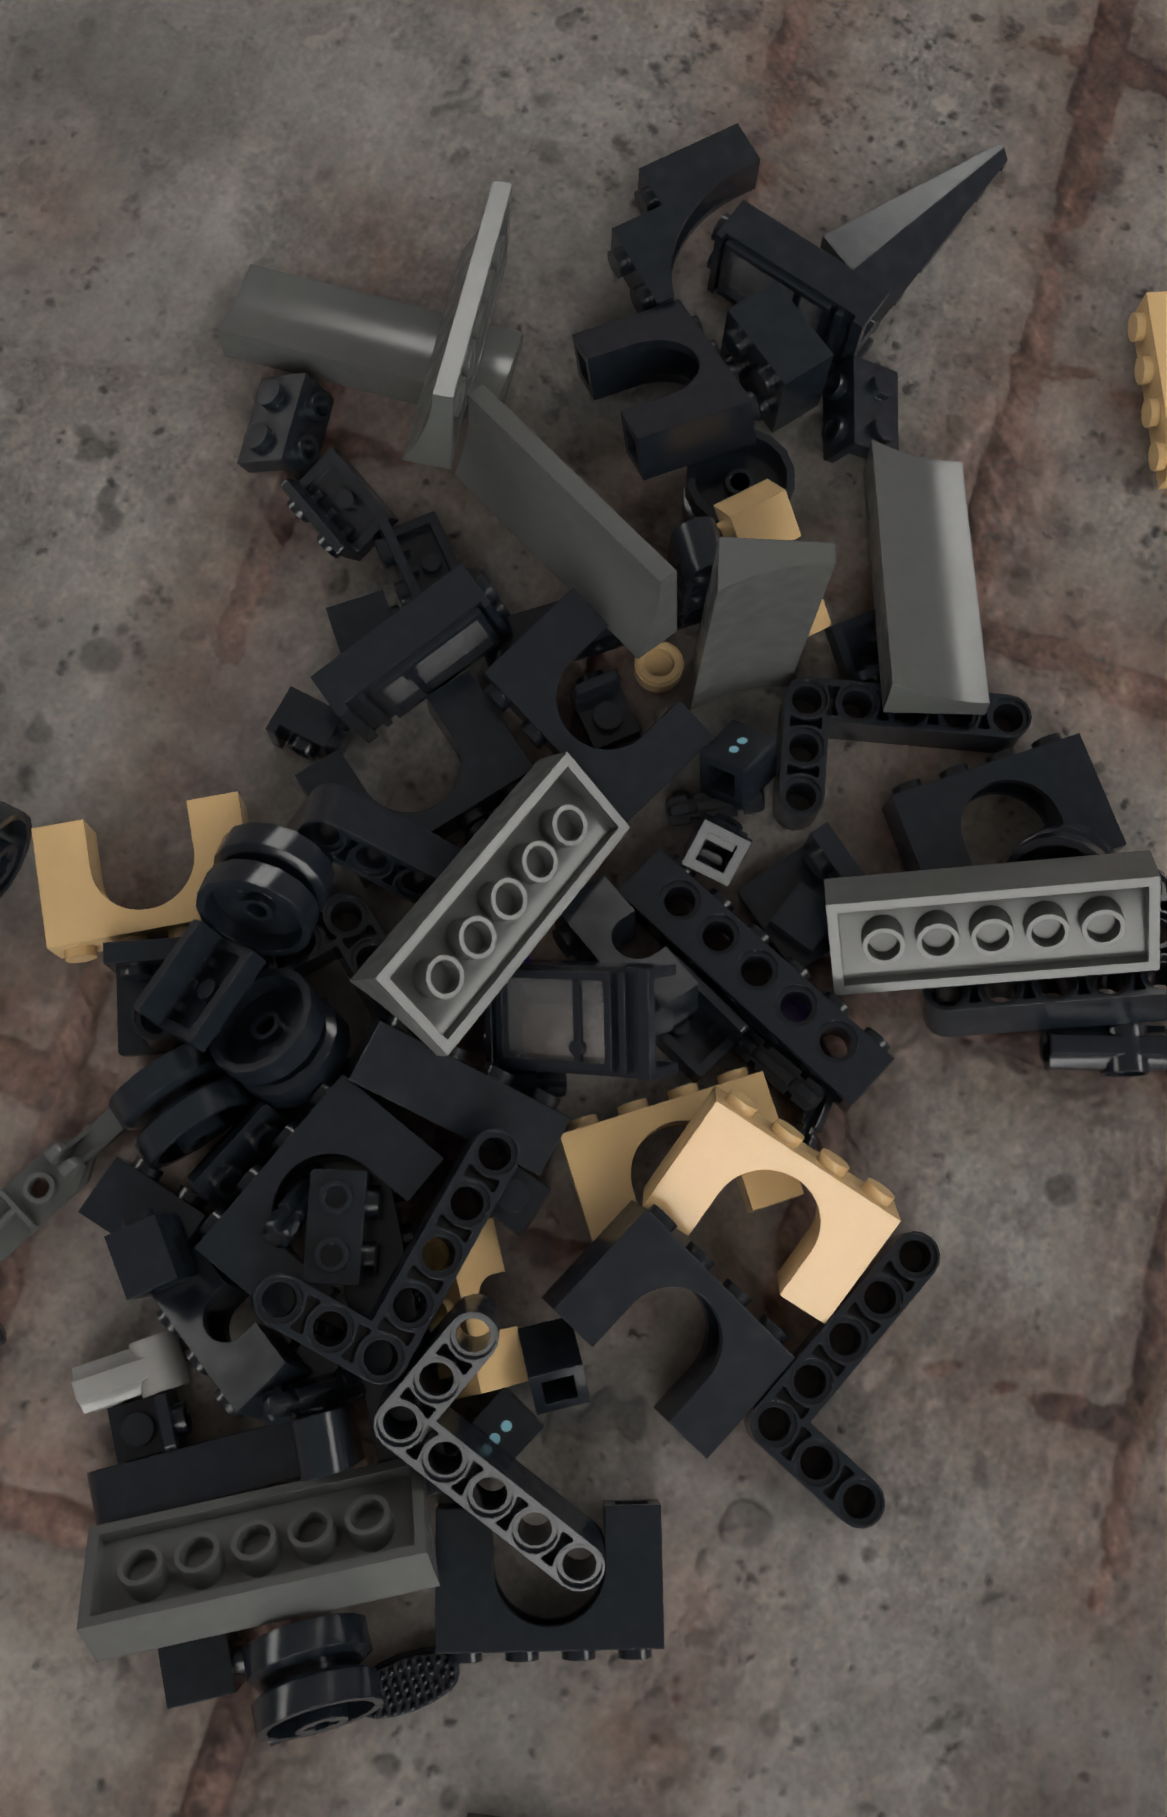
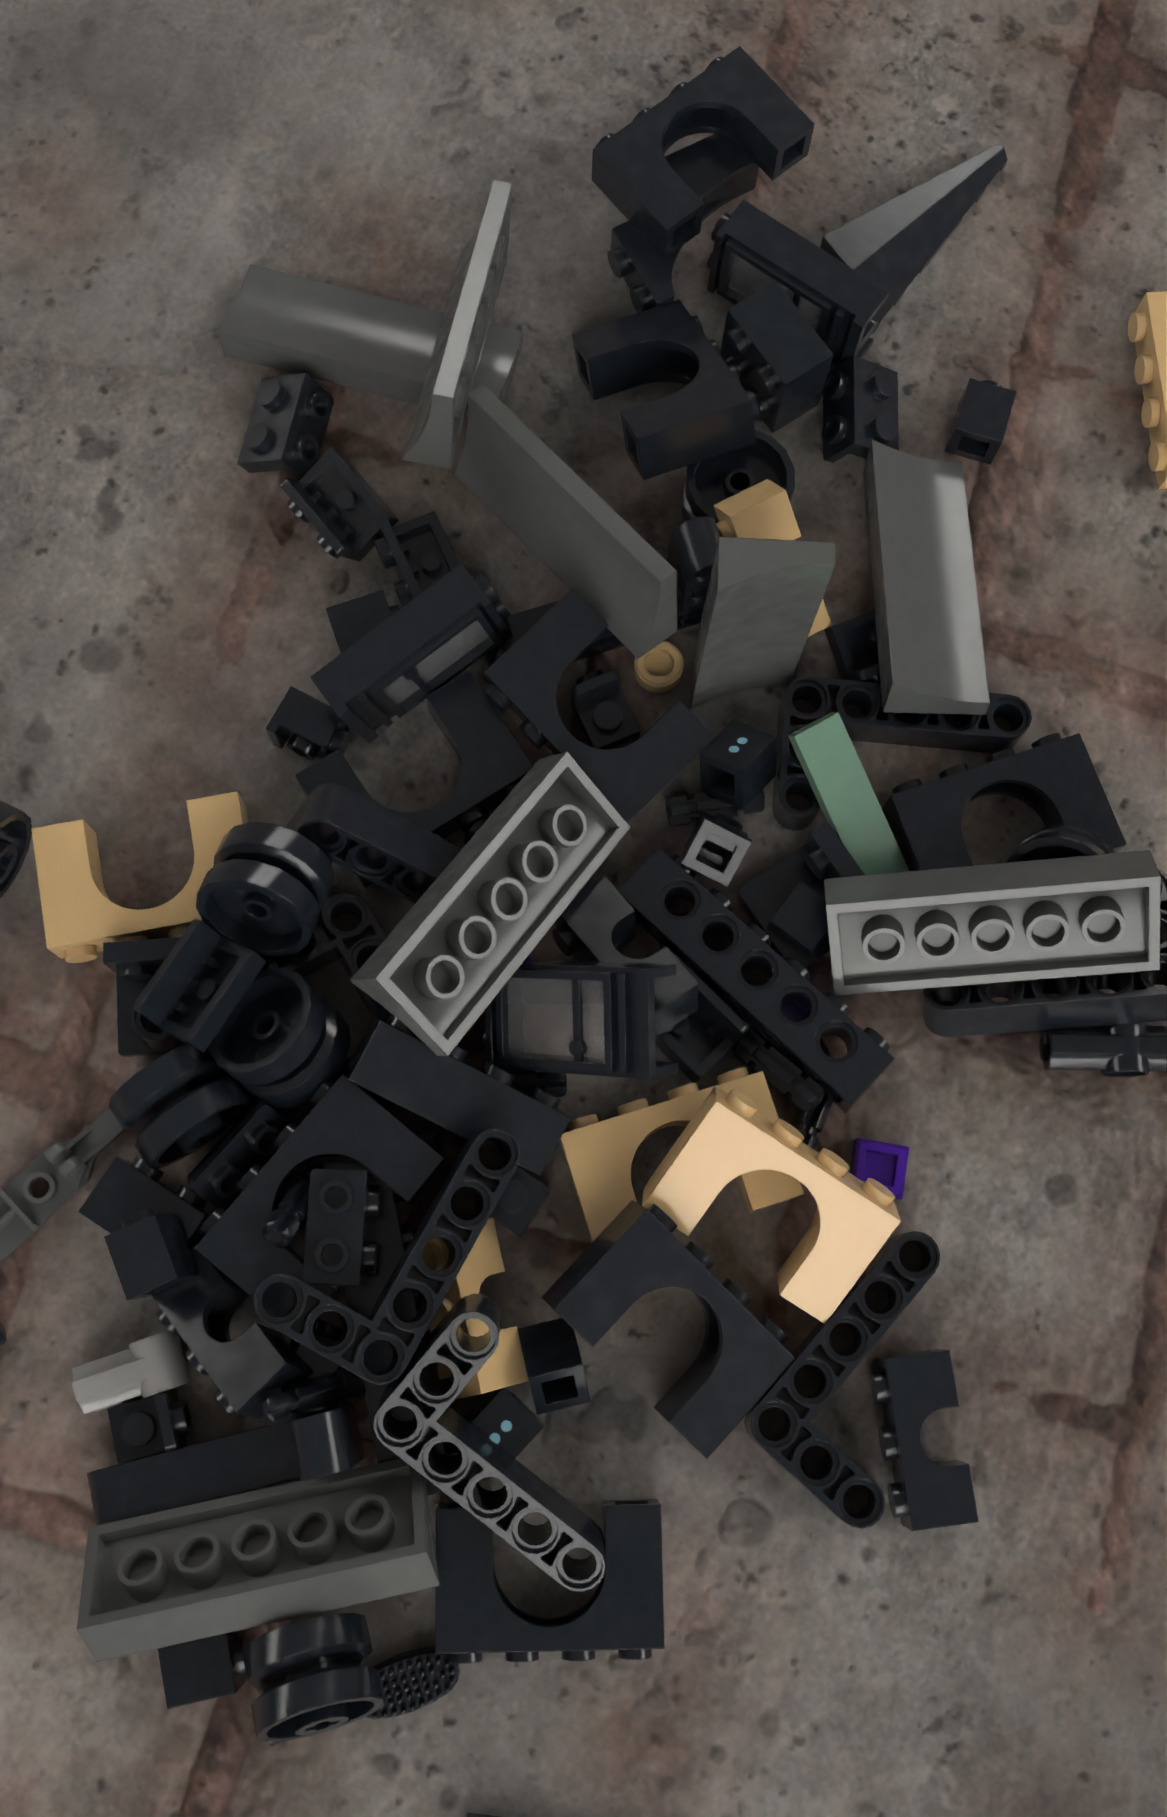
(725, 100): none -> black arch
(846, 795): none -> sand green tile
(880, 1162): none -> dark purple tile
(924, 1491): none -> black arch
(980, 421): none -> black brick

